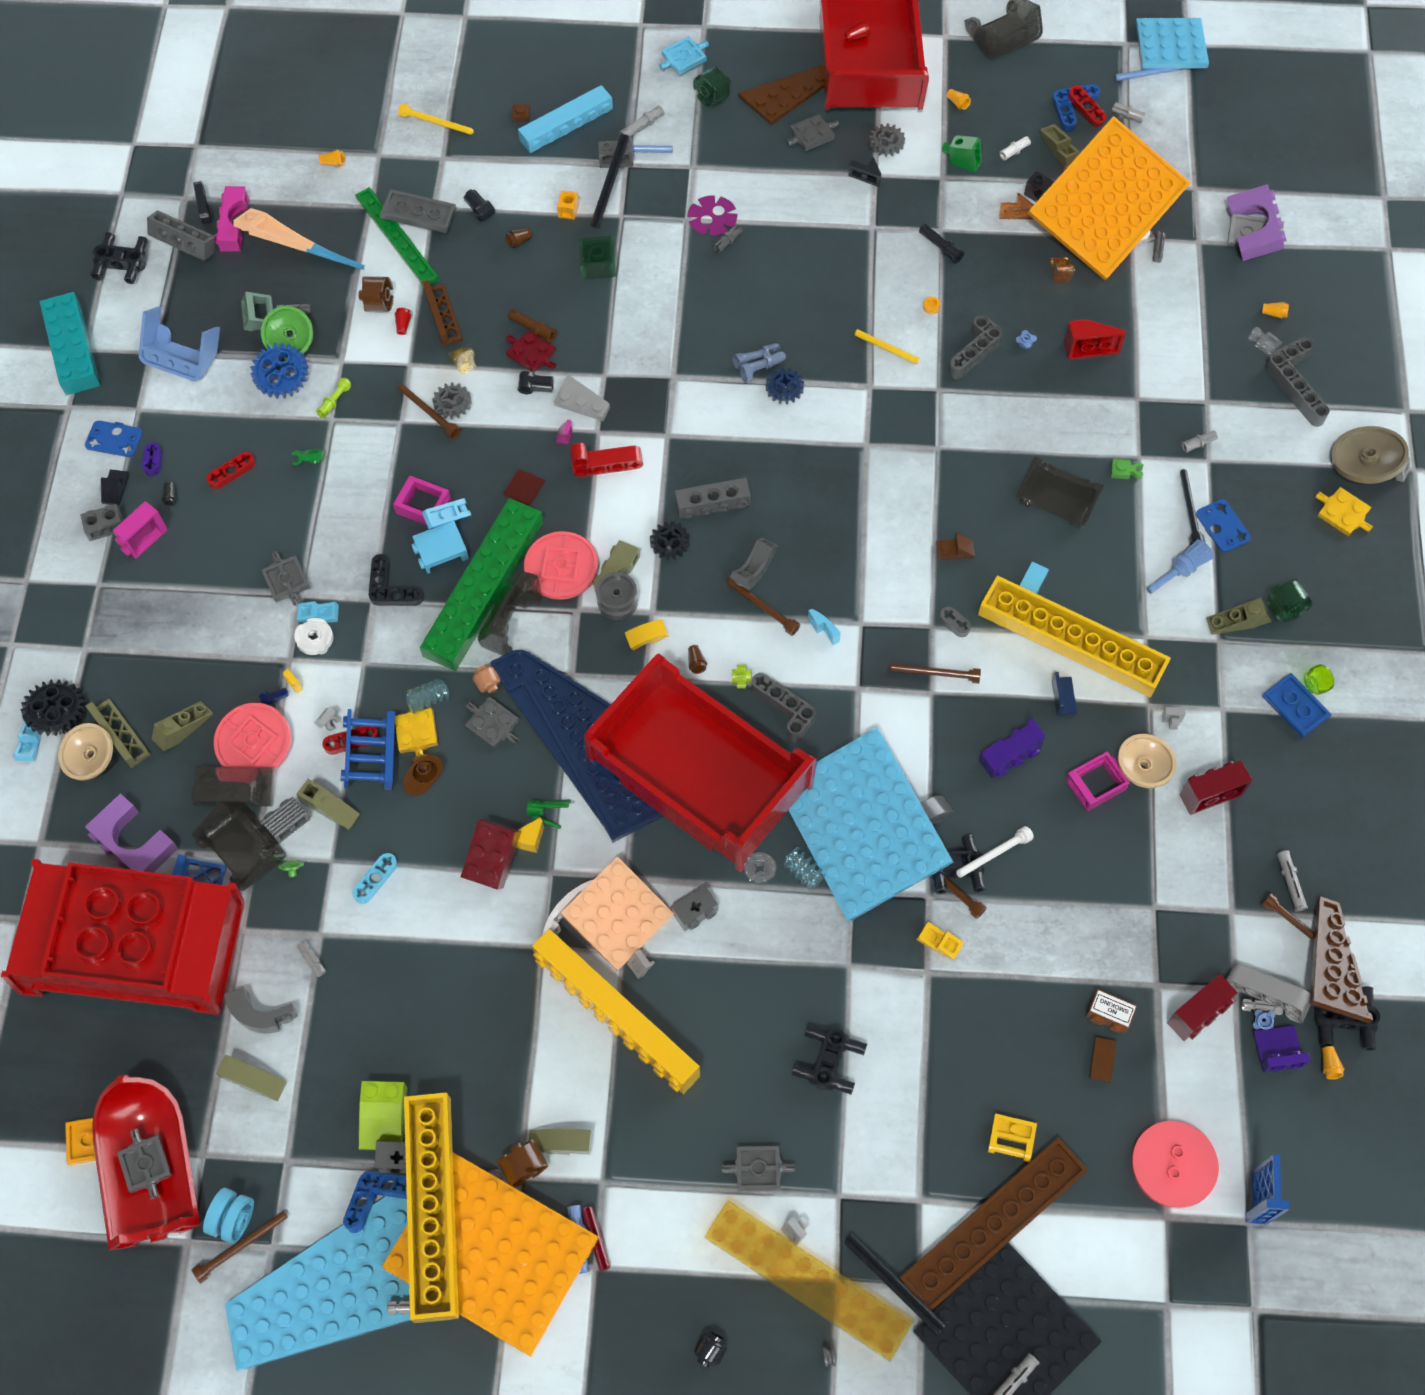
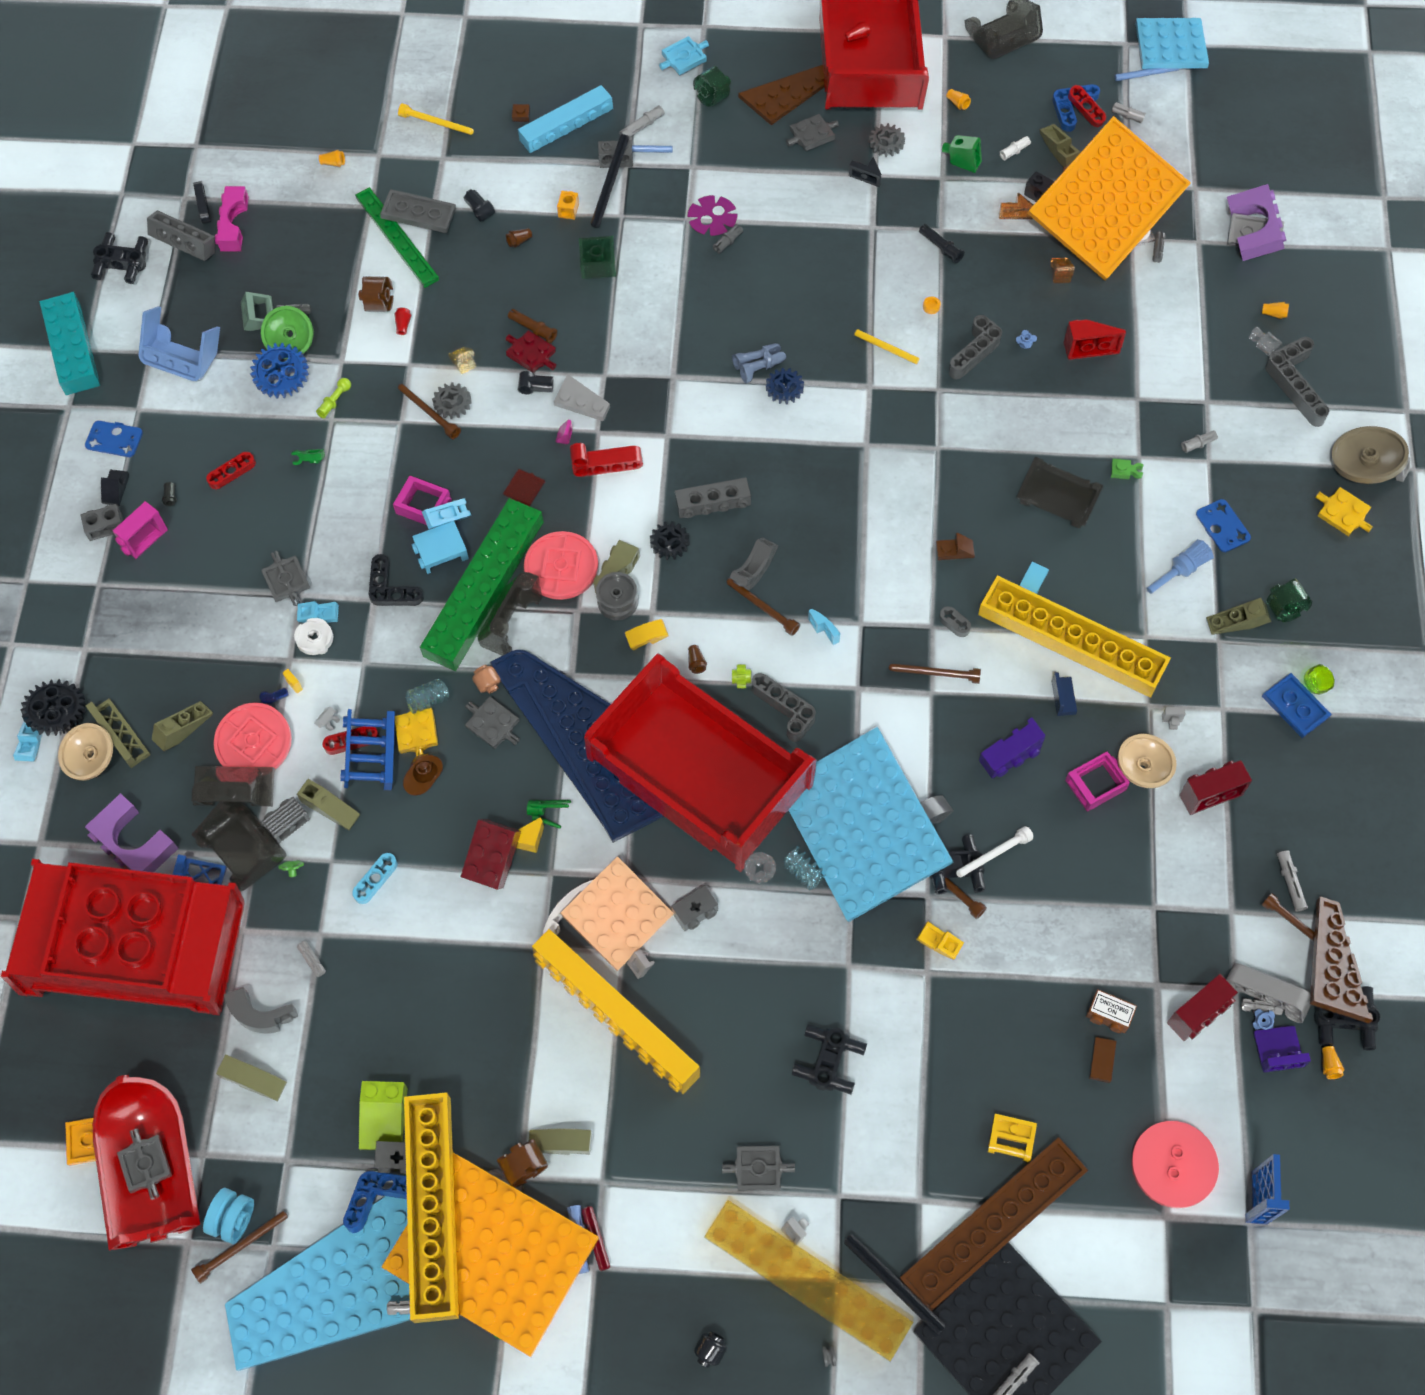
(148, 459): dark purple beam -> none
(266, 227): light nougat plate -> none
(436, 313): reddish brown fence -> none
(1196, 534): black piece -> none

